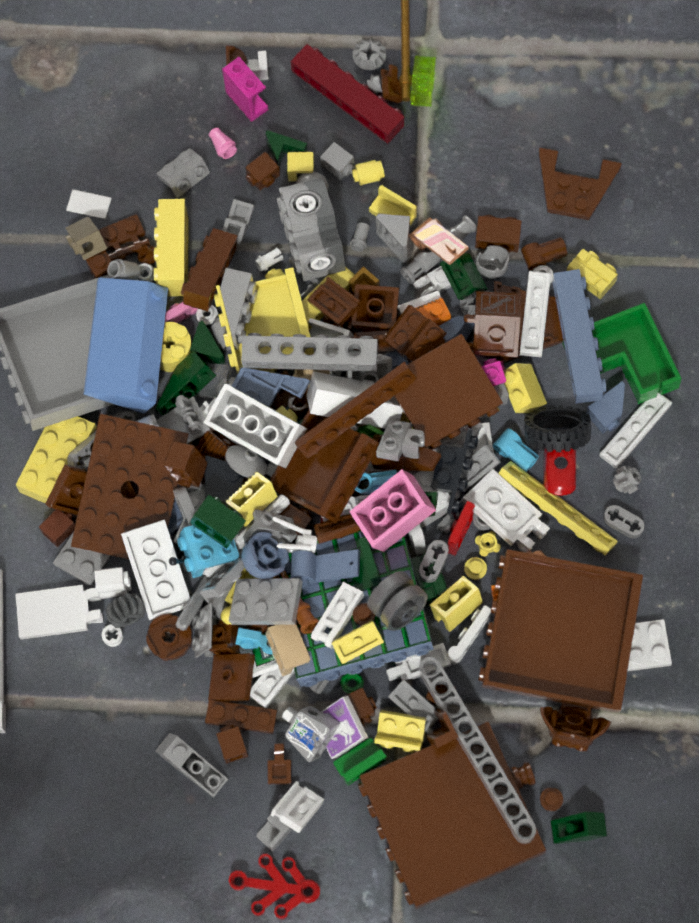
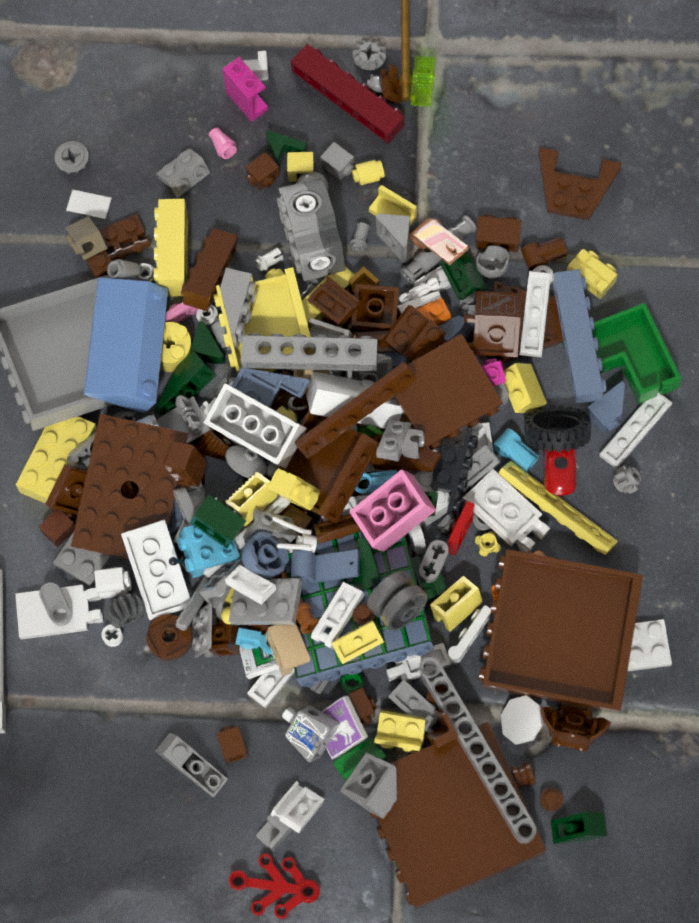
(54, 599): none -> light grey piece
(76, 149): none -> light grey gear
(146, 255): reddish brown plate -> none
(231, 677): reddish brown plate -> none
(233, 53): reddish brown tile -> none
(239, 219): light grey slope -> none
(240, 715): reddish brown plate -> none
(250, 584): none -> white plate
(279, 769): reddish brown plate -> none
(294, 489): none -> light yellow brick
(372, 785): none -> light grey slope
(420, 290): none -> white axle
(475, 568): light yellow plate -> none
(521, 720): none -> white piece
(621, 526): light grey beam -> none

